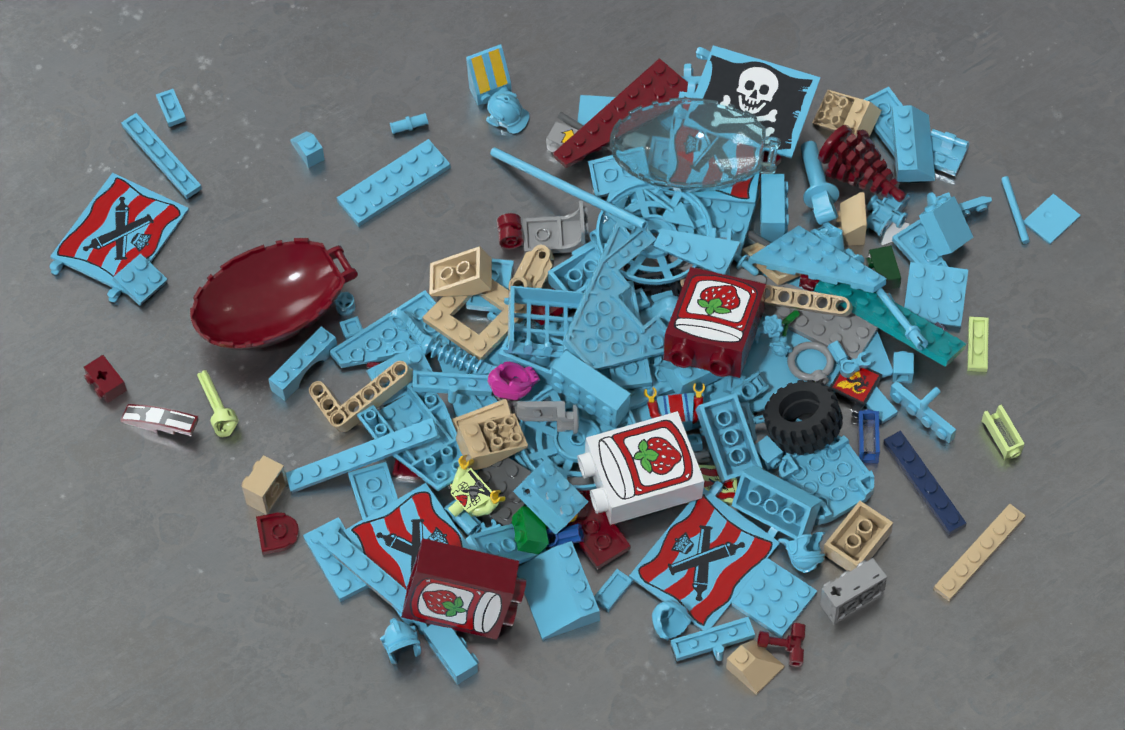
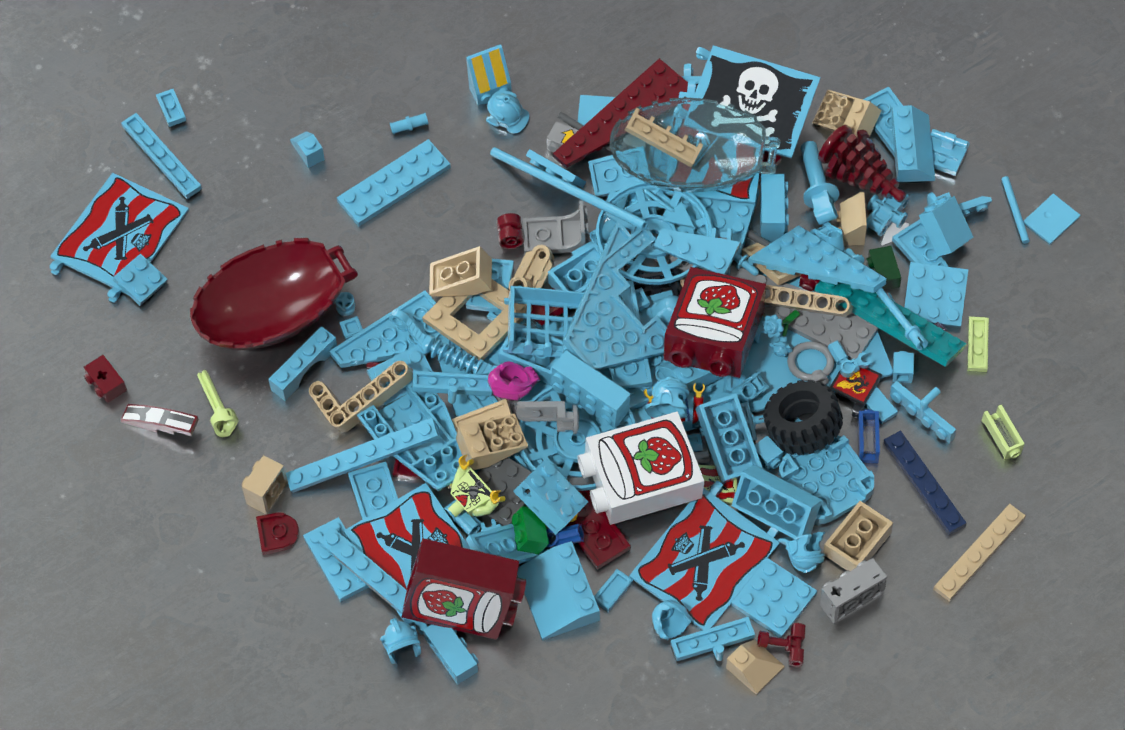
(554, 169): none -> medium azure plate
(663, 139): none -> tan hinge
(668, 398): none -> medium azure helmet

